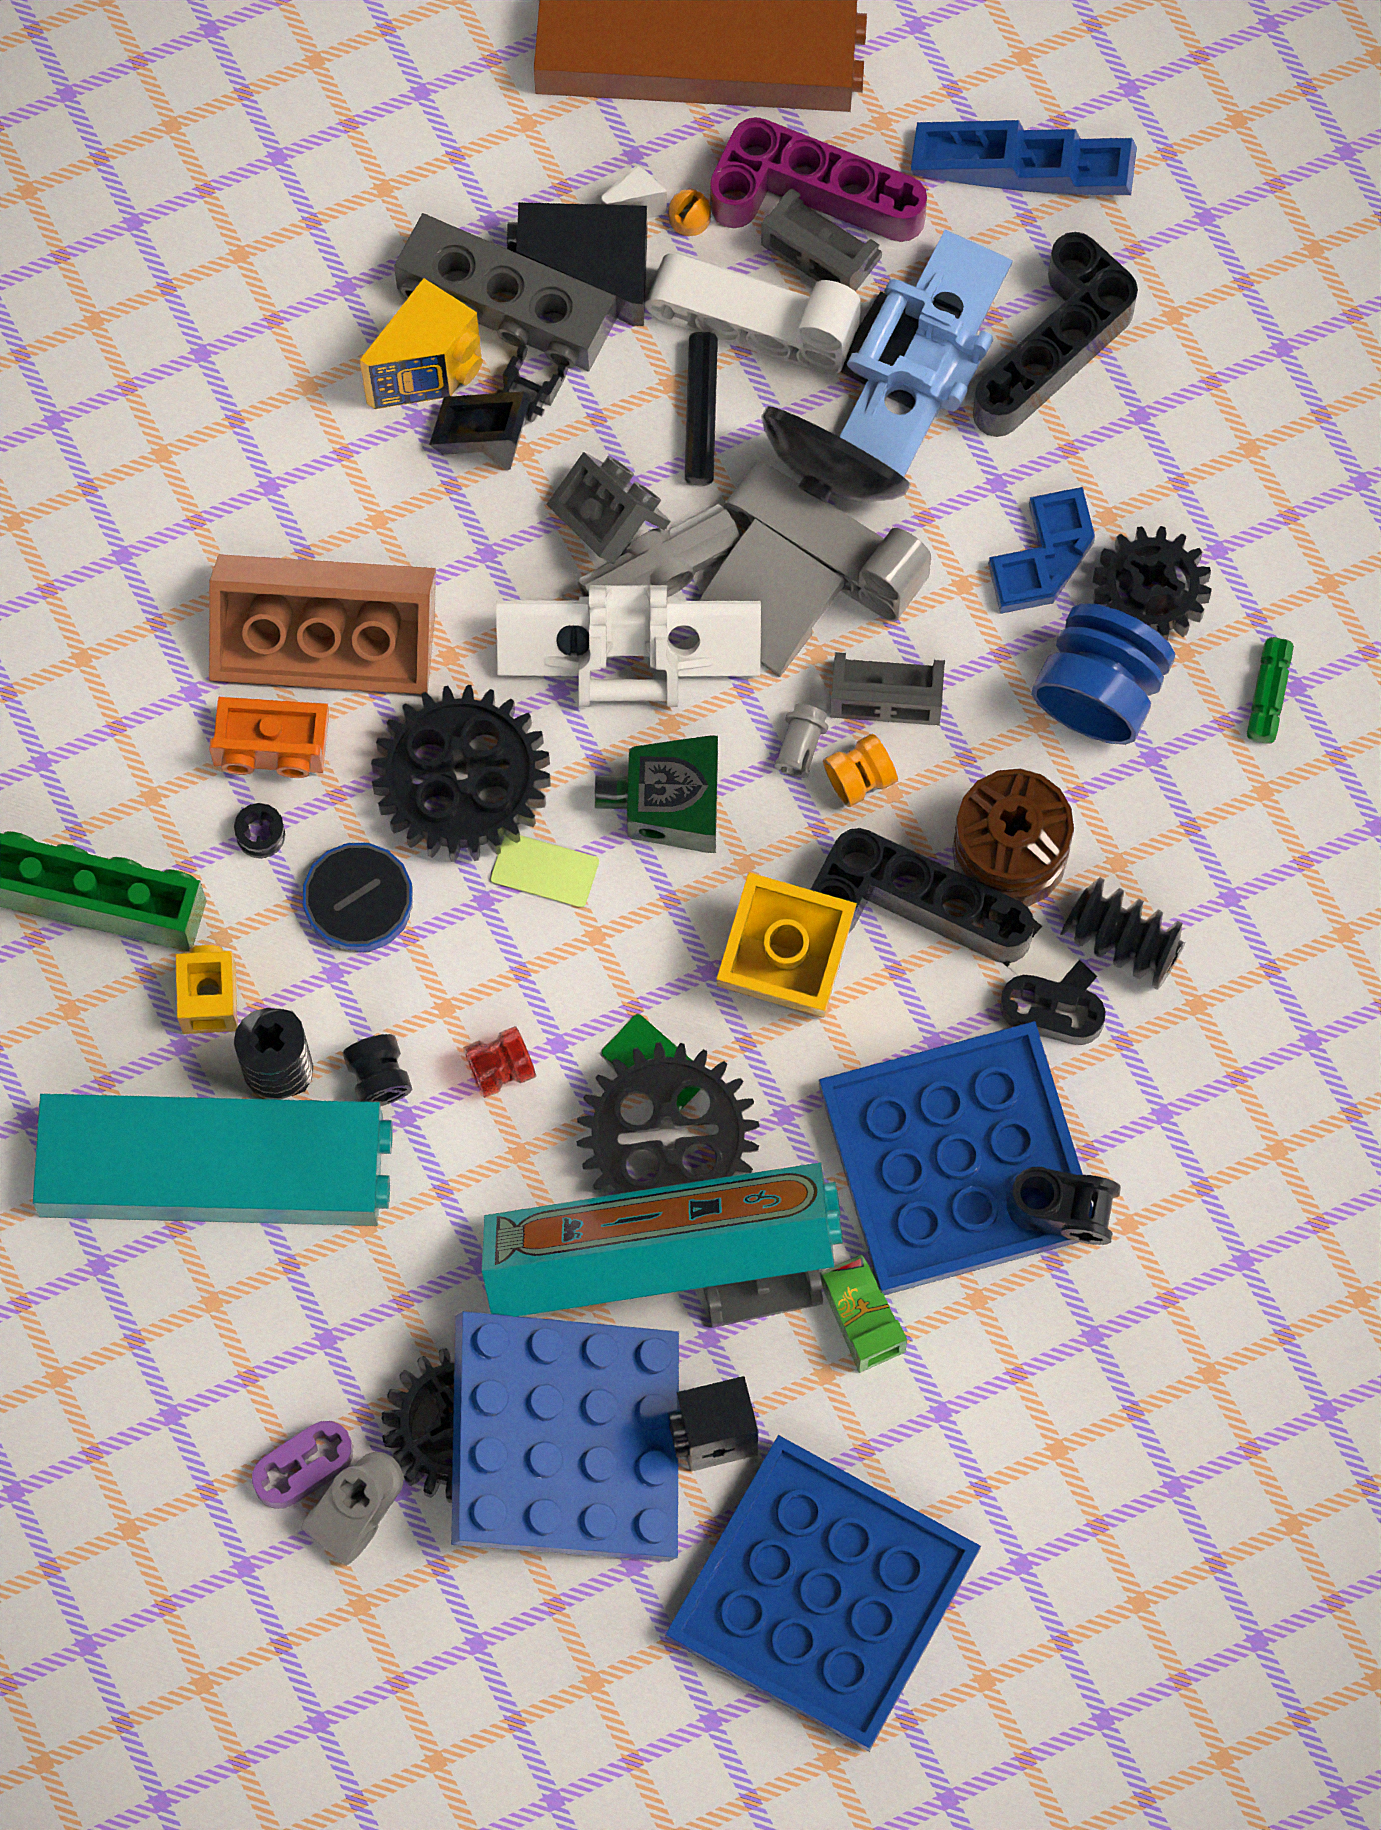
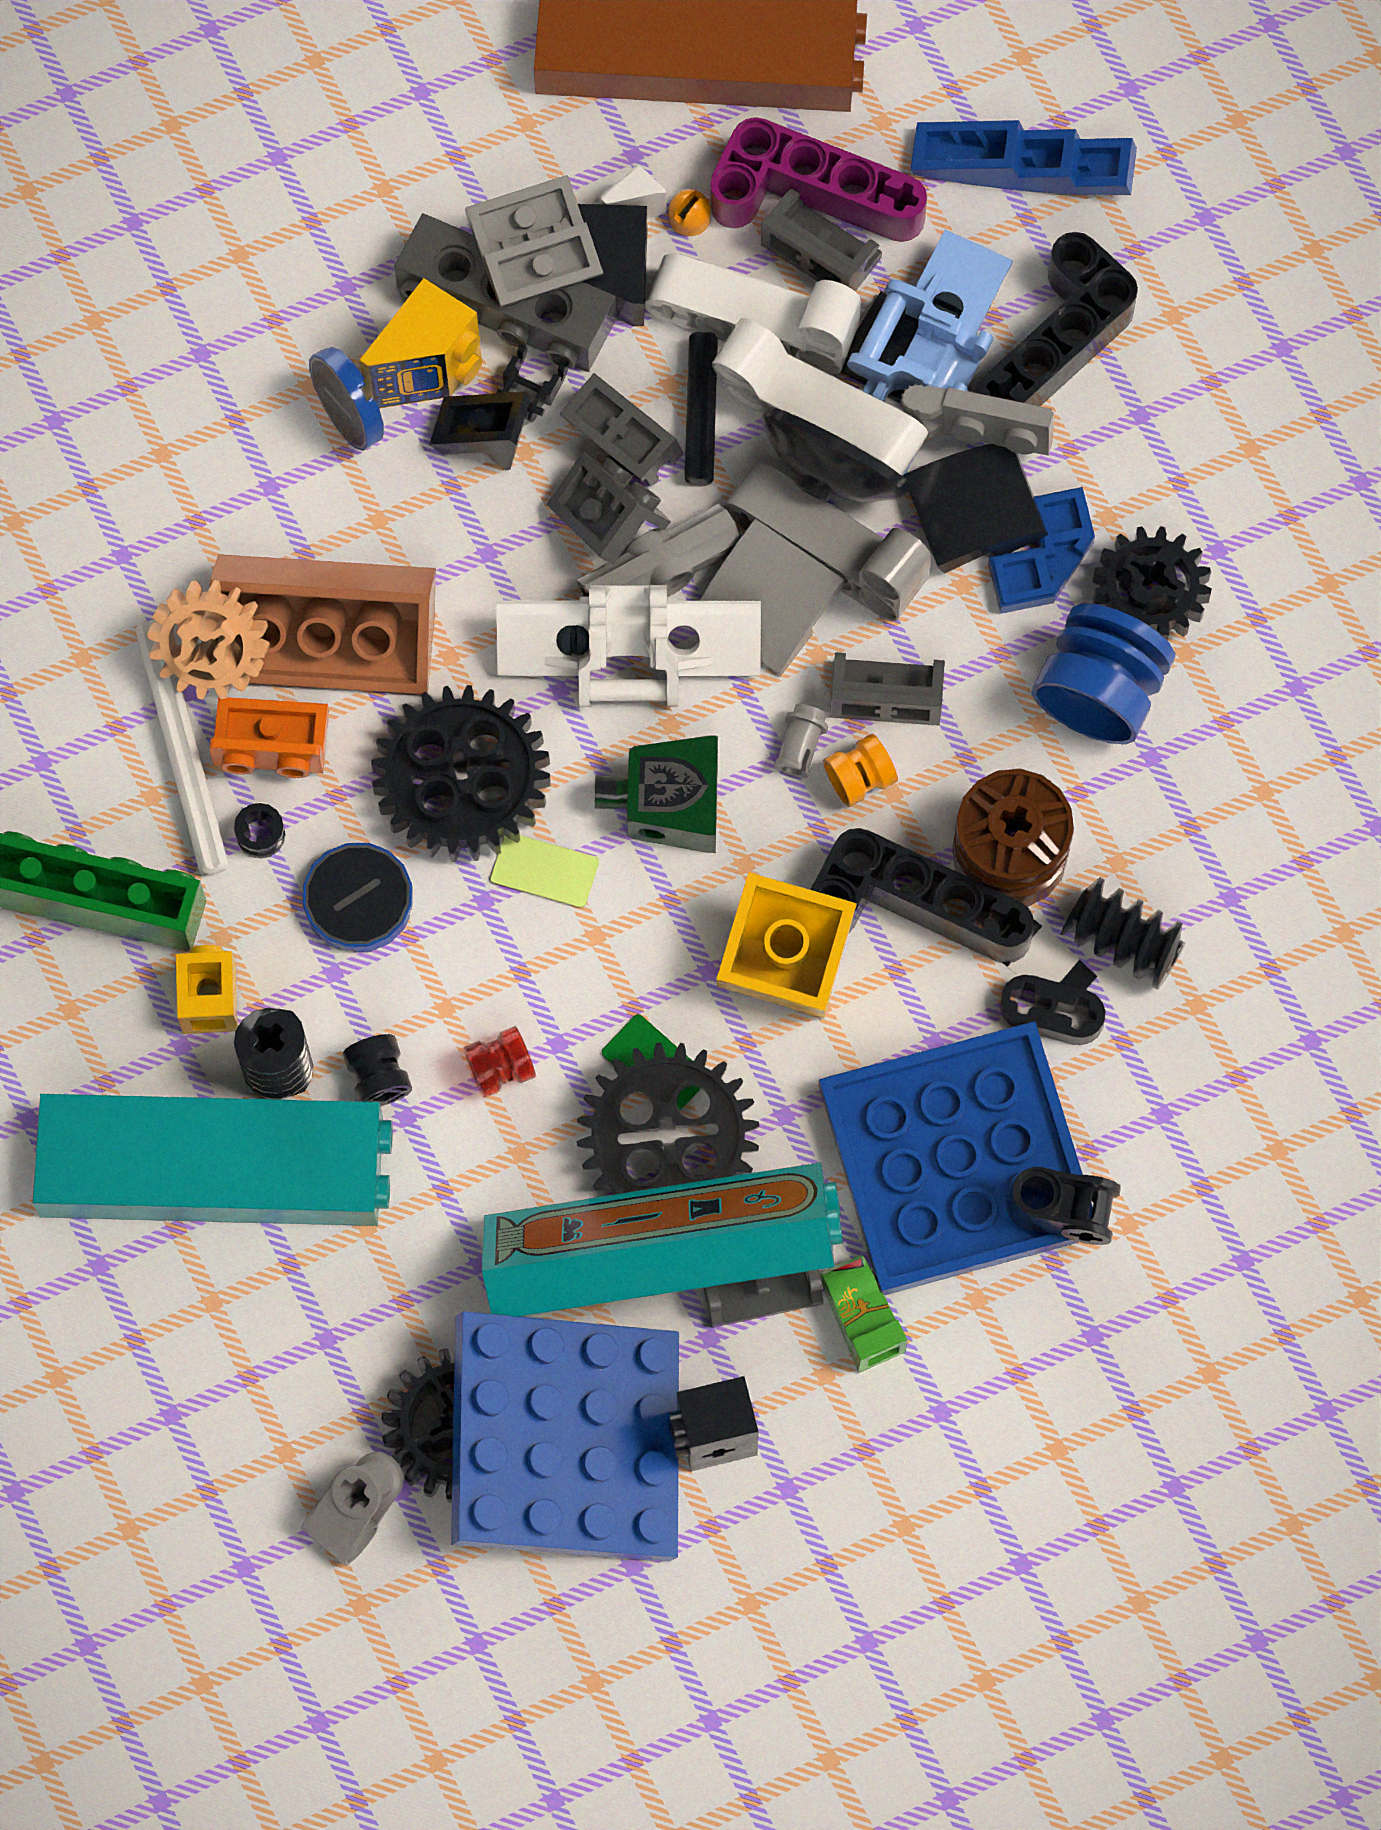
(184, 761): none -> white axle
(206, 618): none -> light nougat gear
(294, 1453): medium lavender beam -> none
(340, 392): none -> tile
(533, 241): none -> light grey slope
(621, 429): none -> dark grey hinge
(763, 375): none -> white beam
(823, 1593): blue plate -> none
(975, 505): none -> black slope
(981, 418): none -> light grey hinge
(1270, 690): green axle -> none

